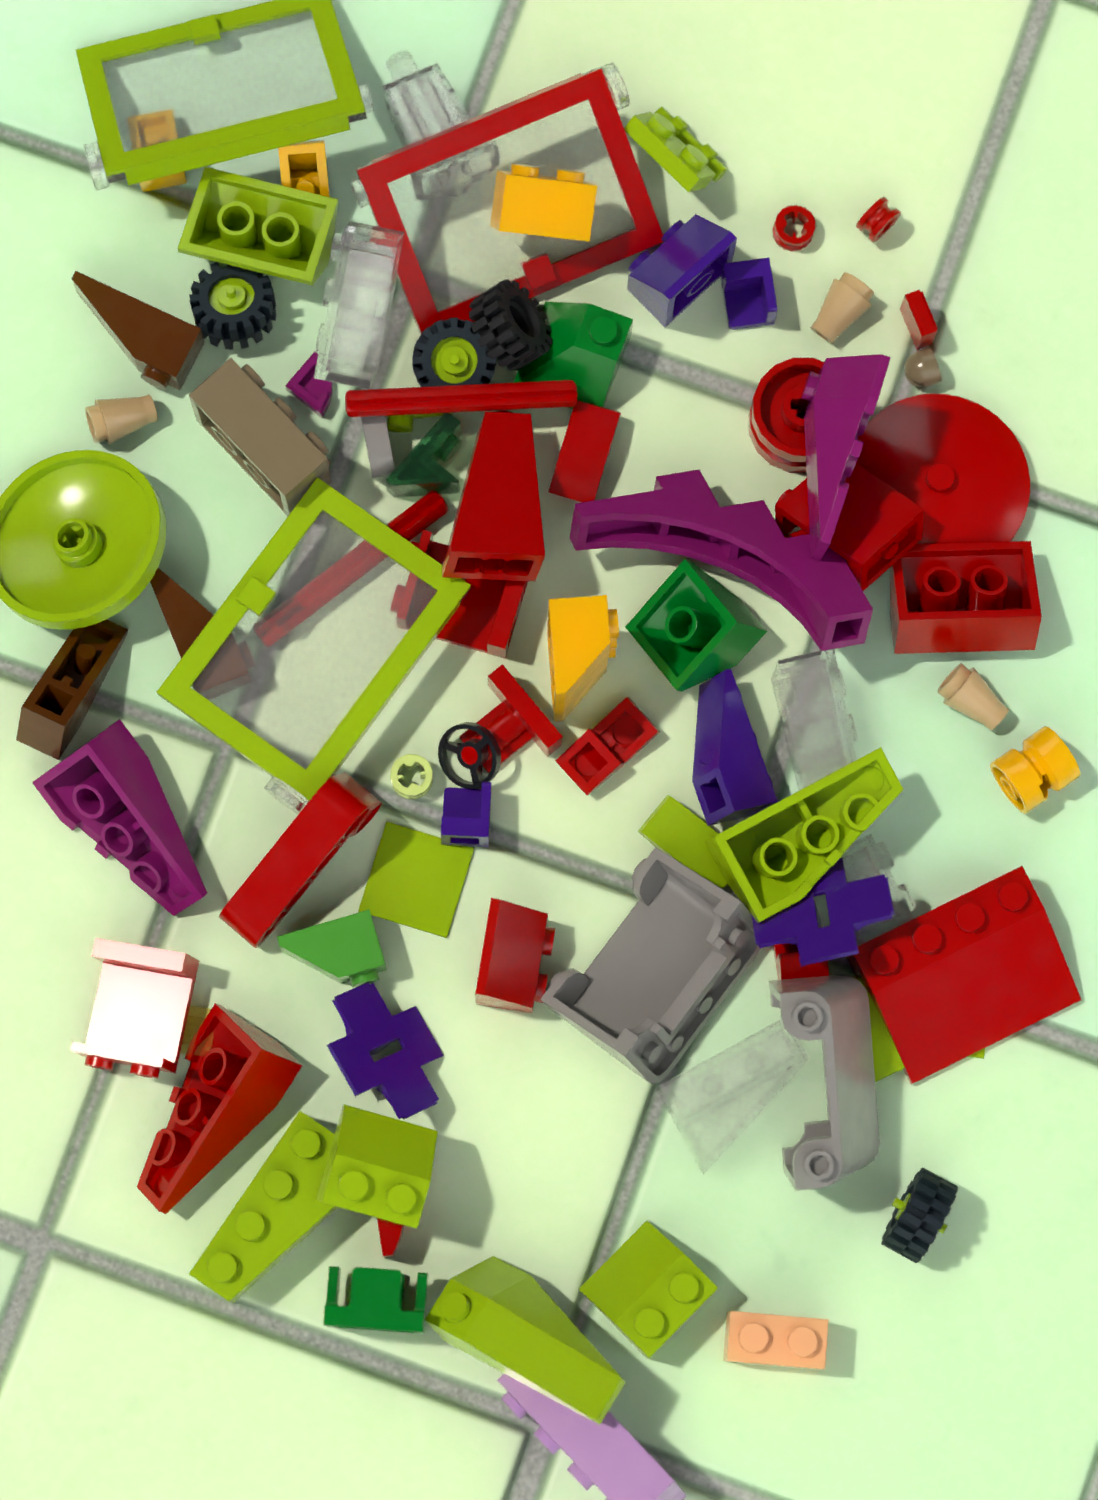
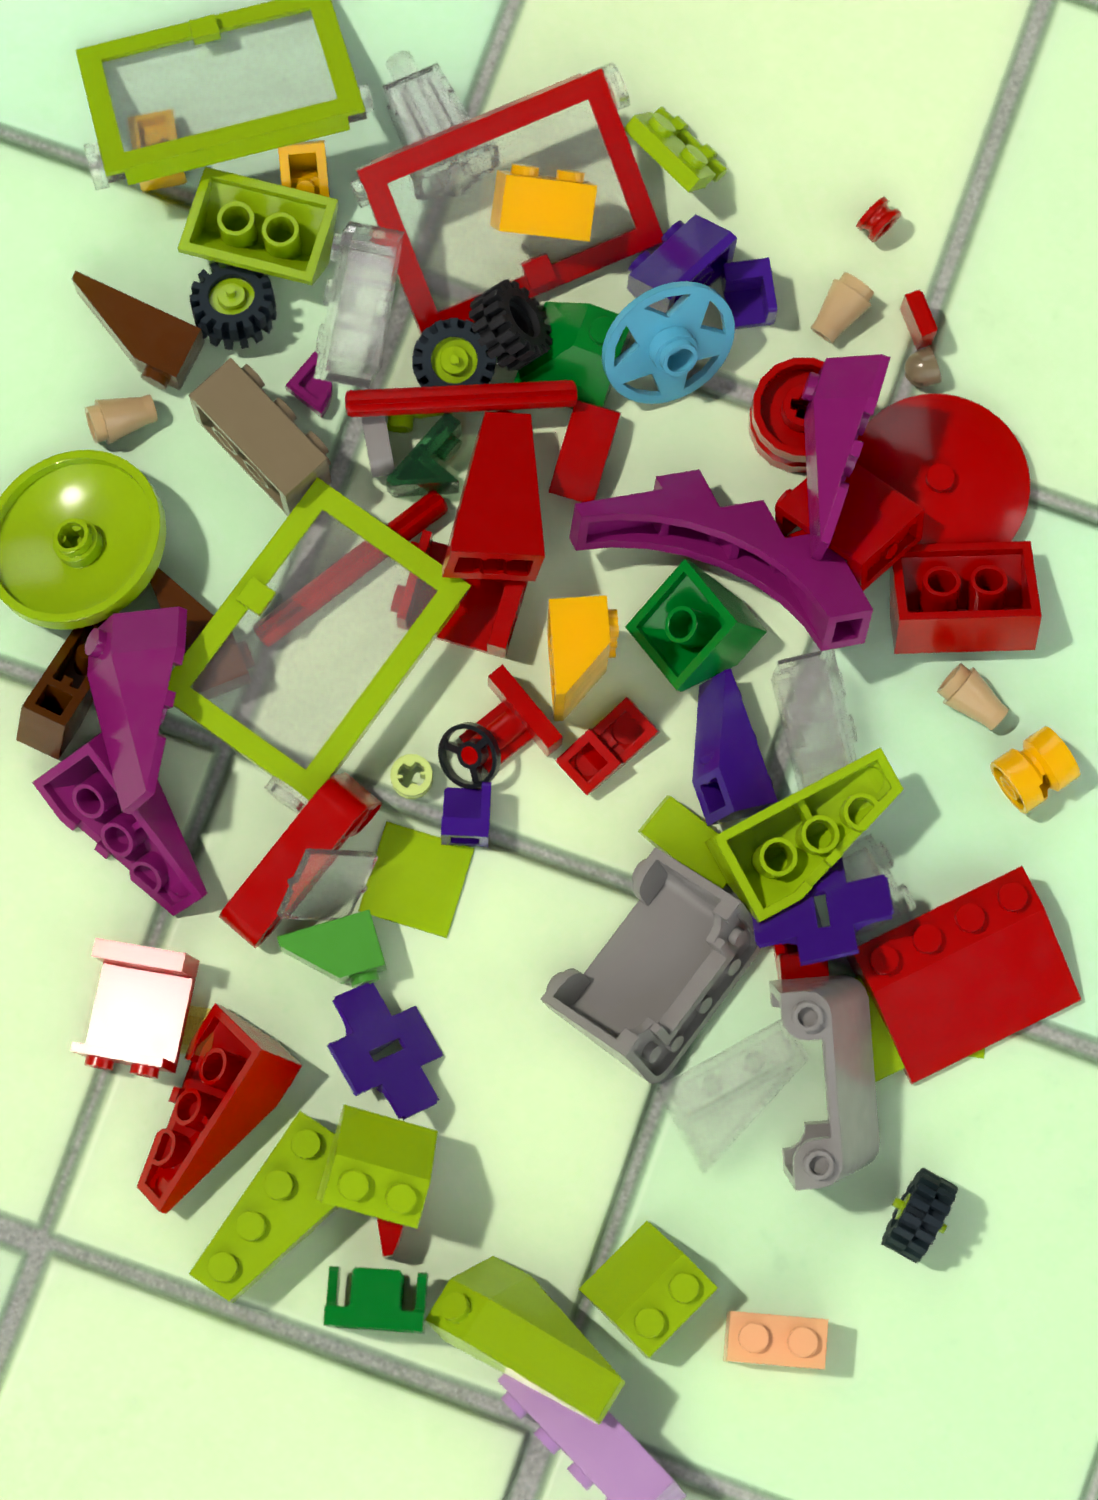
(129, 685): none -> magenta wedge
(327, 884): none -> clear piece
(512, 957): red slope -> none
(668, 342): none -> medium azure wheel
(794, 243): red bush -> none

